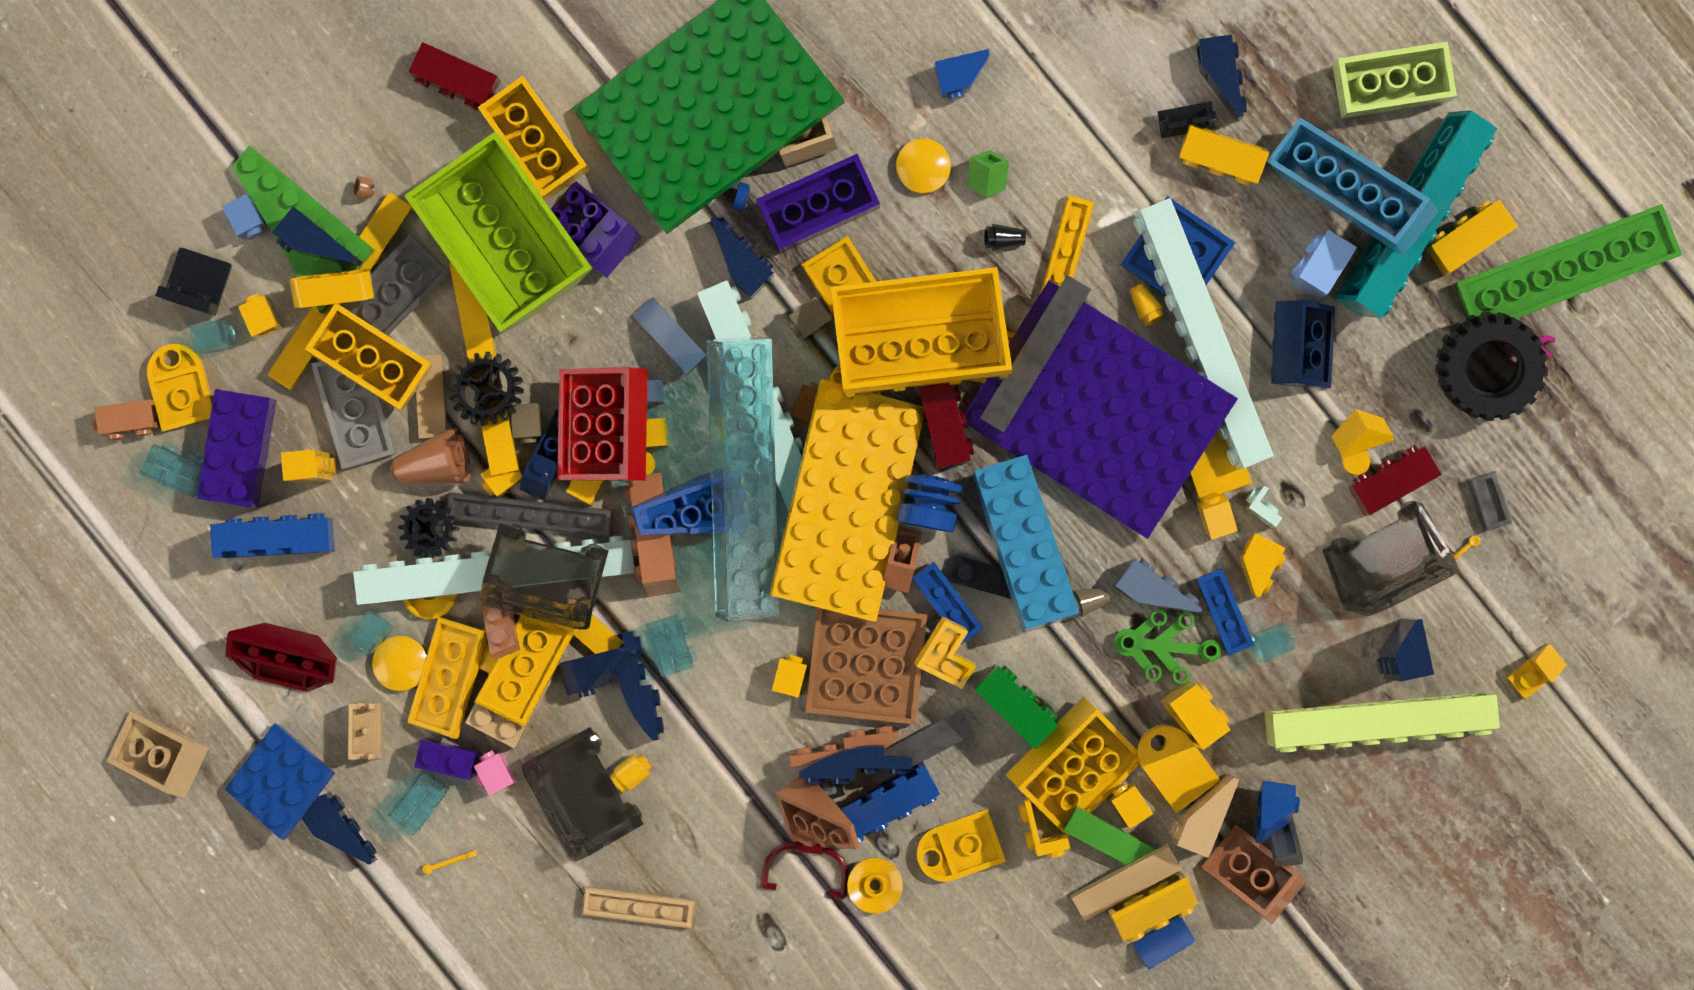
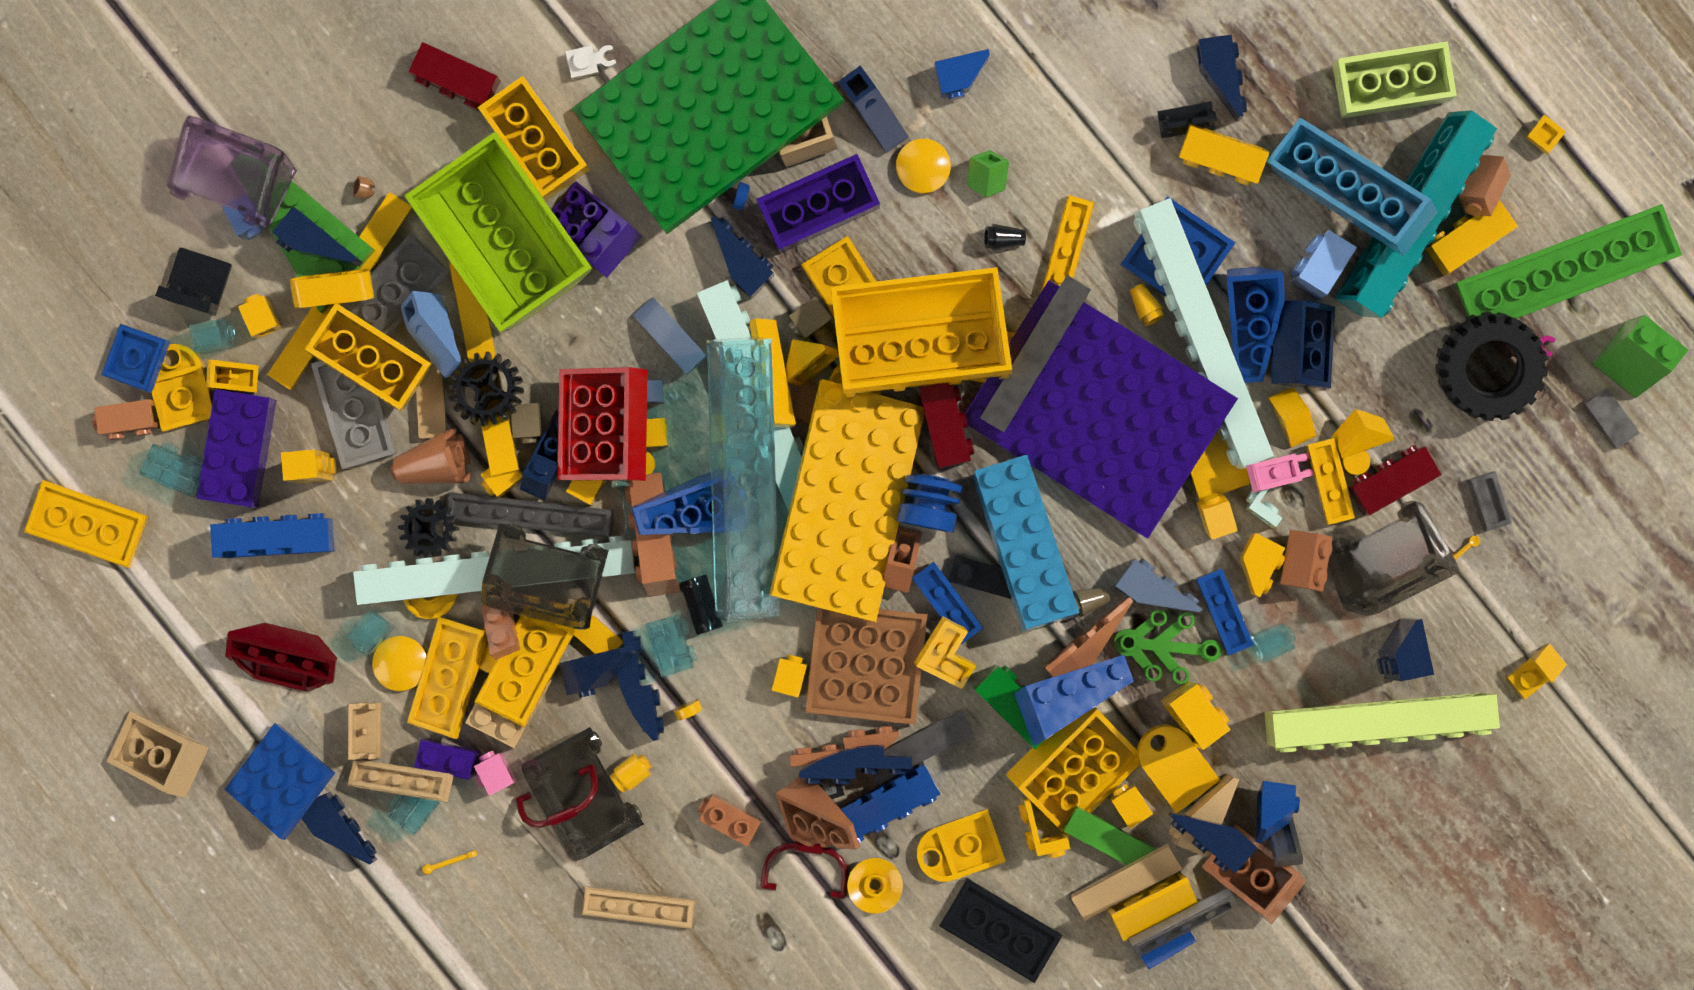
(86, 524): none -> yellow tile
(135, 358): none -> blue tile
(230, 170): none -> clear purple windscreen
(232, 376): none -> yellow slope
(400, 780): none -> tan tile
(430, 327): none -> medium blue slope
(565, 814): none -> dark red piece
(585, 62): none -> white plate
(688, 709): none -> yellow tile
(701, 604): none -> black hinge
(729, 819): none -> nougat brick
(781, 395): none -> yellow tile
(807, 360): none -> yellow slope
(872, 108): none -> dark blue slope
(1000, 930): none -> black tile
(1064, 698): none -> blue wedge
(1088, 645): none -> nougat wedge
(1183, 922): none -> flat silver tile
(1222, 840): none -> dark blue slope
(1255, 309): none -> blue wedge
(1277, 472): none -> bright pink hinge
(1293, 416): none -> yellow slope
(1306, 560): none -> nougat brick
(1330, 481): none -> yellow plate
(1485, 186): none -> nougat brick
(1545, 134): none -> yellow plate
(1611, 418): none -> flat silver tile
(1639, 355): none -> bright green slope

